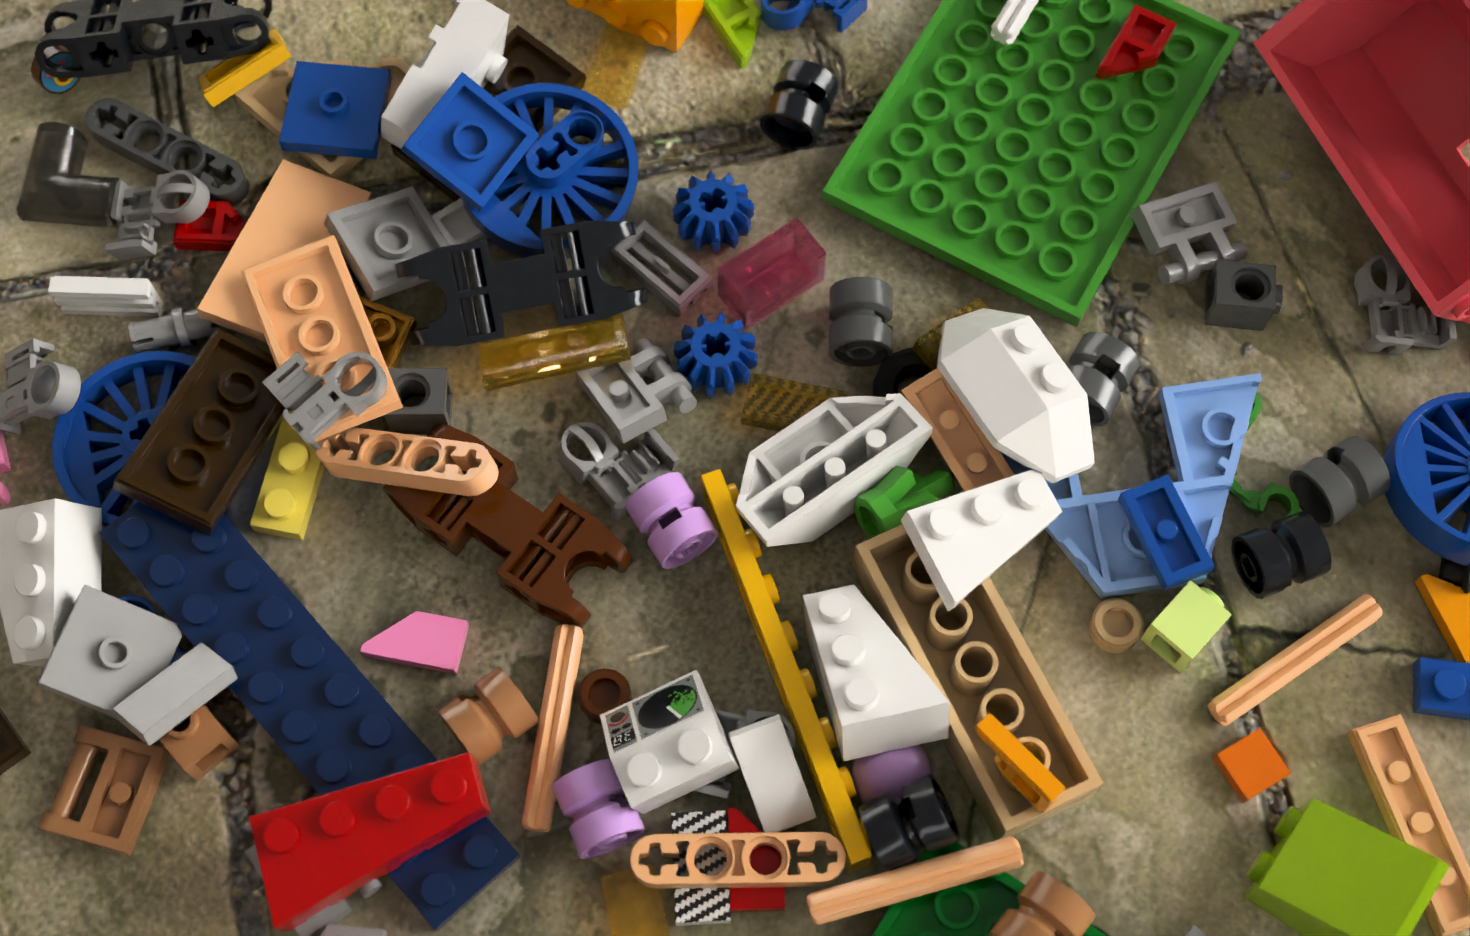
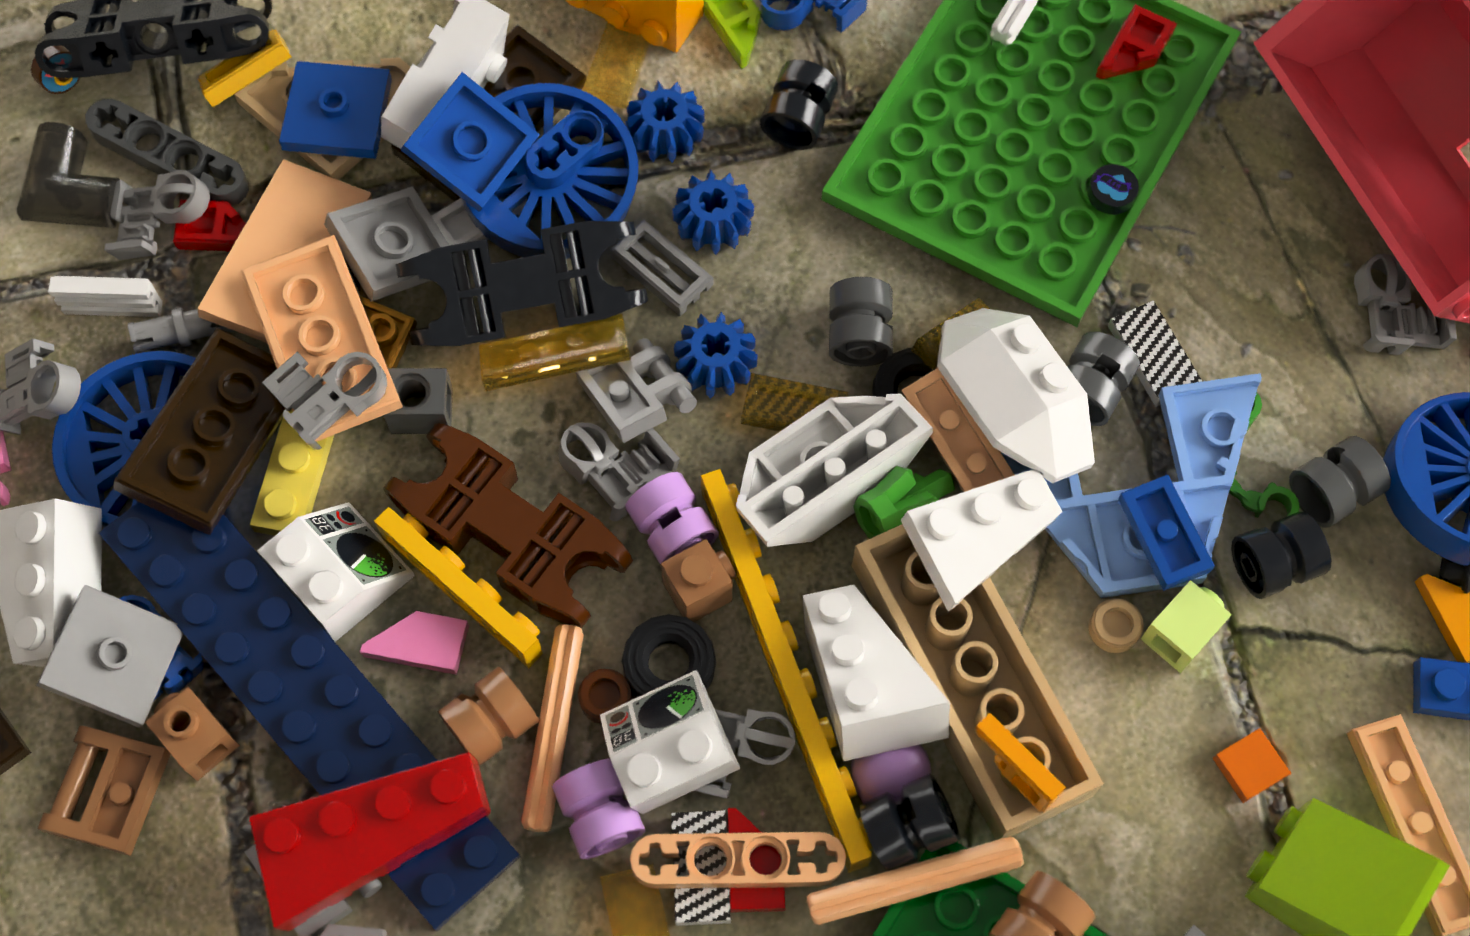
(175, 693): light grey tile -> none
(335, 566): none -> white slope
(409, 452): light nougat beam -> none
(477, 599): none -> yellow plate
(662, 631): none -> black tyre
(665, 121): none -> blue gear
(698, 580): none -> medium nougat brick
(771, 273): clear pink panel -> none
(772, 774): white tile -> none
(1113, 189): none -> black tile
(1159, 352): none -> tile
(1184, 219): light grey plate -> none
(1228, 309): dark grey brick -> none
(1294, 660): light nougat axle -> none

